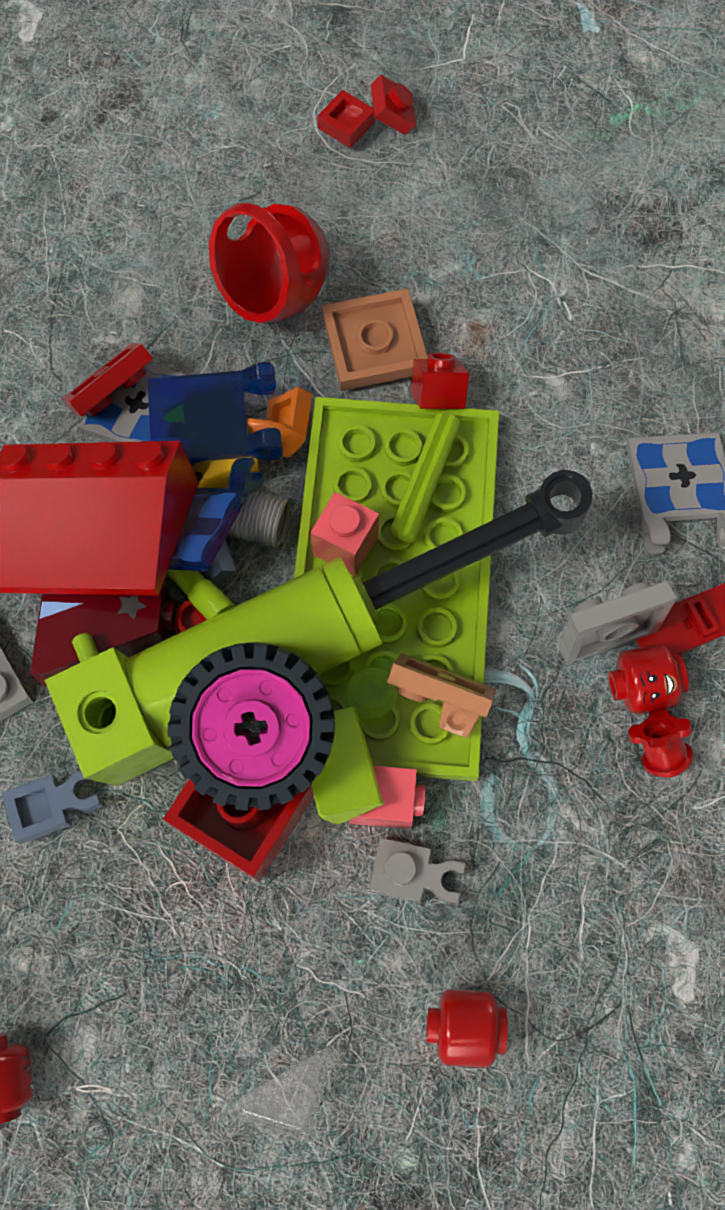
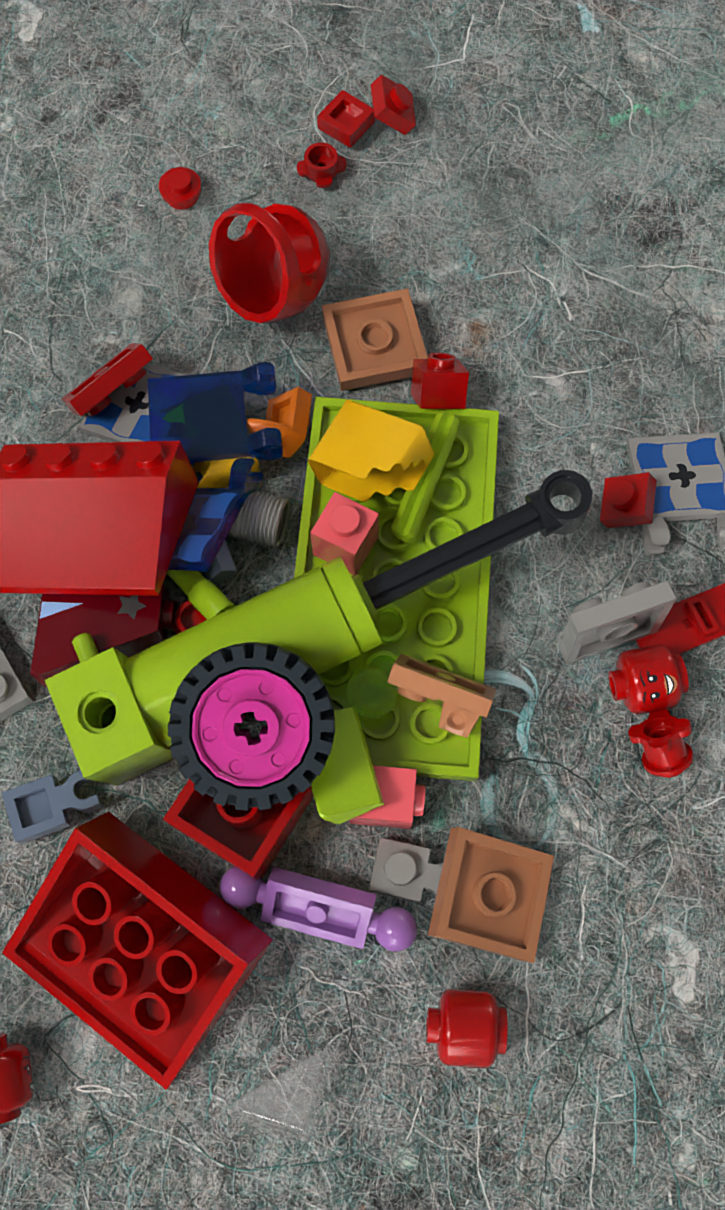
(135, 946): none -> red slope
(180, 187): none -> red plate
(320, 908): none -> medium lavender plate
(321, 164): none -> red plate
(370, 453): none -> yellow piece
(491, 895): none -> nougat plate
(628, 500): none -> red plate

